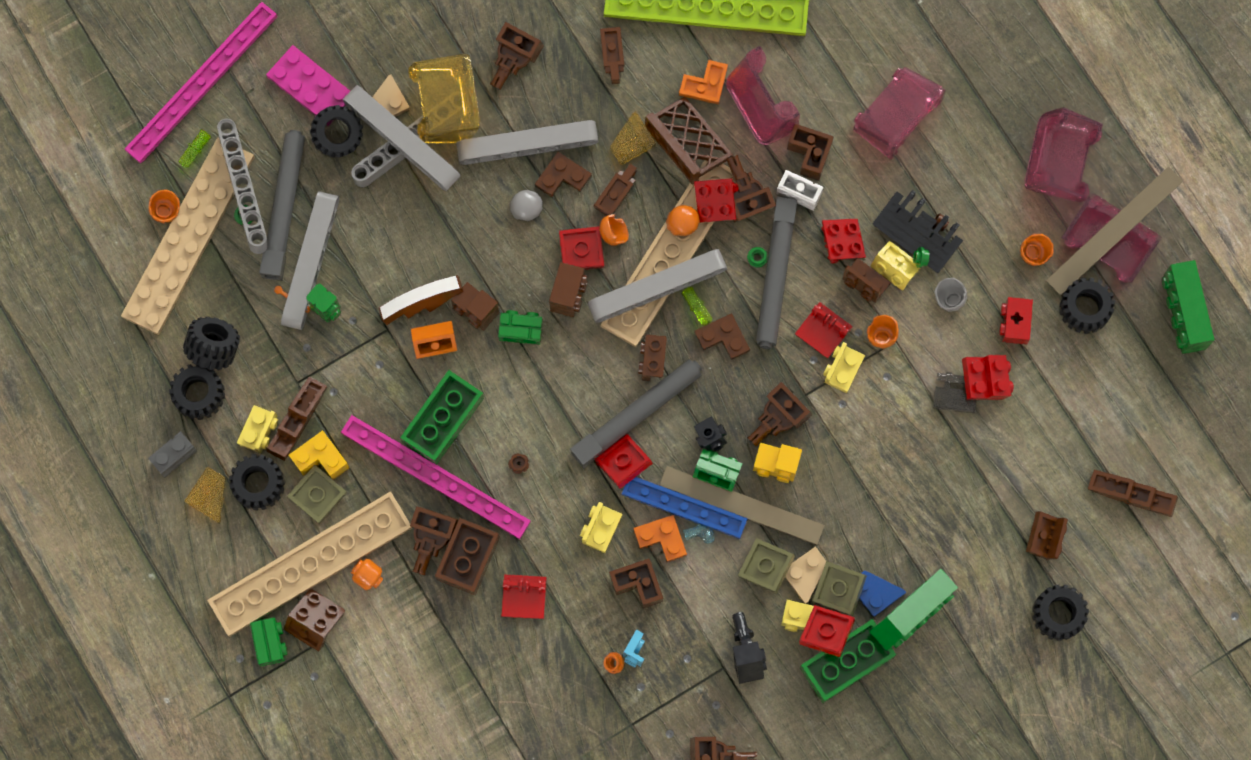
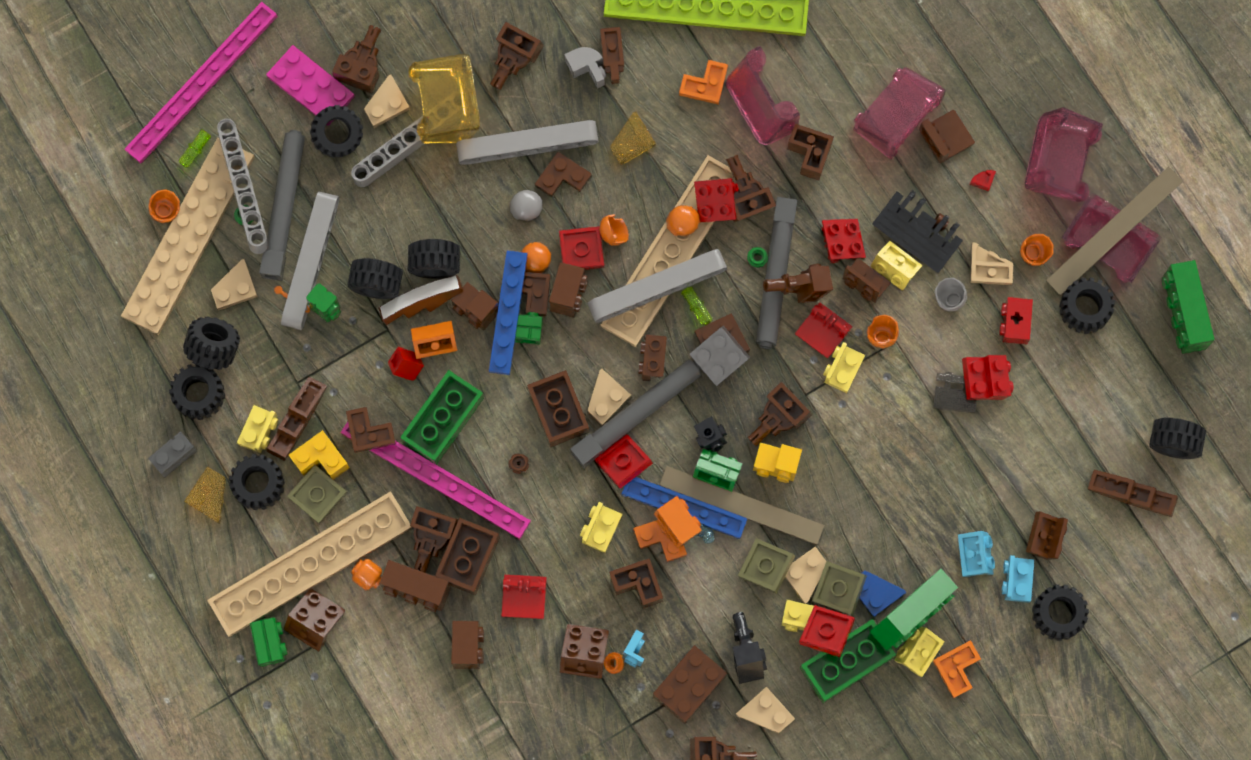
(234, 287): none -> tan wing
(359, 63): none -> reddish brown brick
(367, 437): none -> reddish brown plate
(375, 278): none -> black tyre
(401, 138): light grey beam -> none
(404, 364): none -> red panel
(415, 586): none -> reddish brown brick
(433, 258): none -> black tyre
(466, 645): none -> reddish brown brick
(508, 312): none -> blue plate
(537, 290): none -> reddish brown plate
(538, 257): none -> orange hair
(558, 408): none -> reddish brown brick
(584, 651): none -> reddish brown bracket
(586, 60): none -> light grey brick
(606, 398): none -> tan wing
(616, 191): reddish brown hinge -> none
(672, 145): reddish brown fence -> none
(678, 521): none -> orange brick
(689, 684): none -> reddish brown brick
(719, 355): none -> flat silver brick
(766, 712): none -> tan wing
(801, 189): white brick -> none
(809, 285): none -> reddish brown brick
(919, 651): none -> light yellow bracket
(921, 257): green plate -> none
(946, 136): none -> reddish brown bracket
(951, 668): none -> orange plate
(976, 553): none -> medium azure bracket
(983, 180): none -> red tile
(989, 267): none -> tan wing
(1018, 579): none -> medium azure bracket
(1177, 438): none -> black tyre

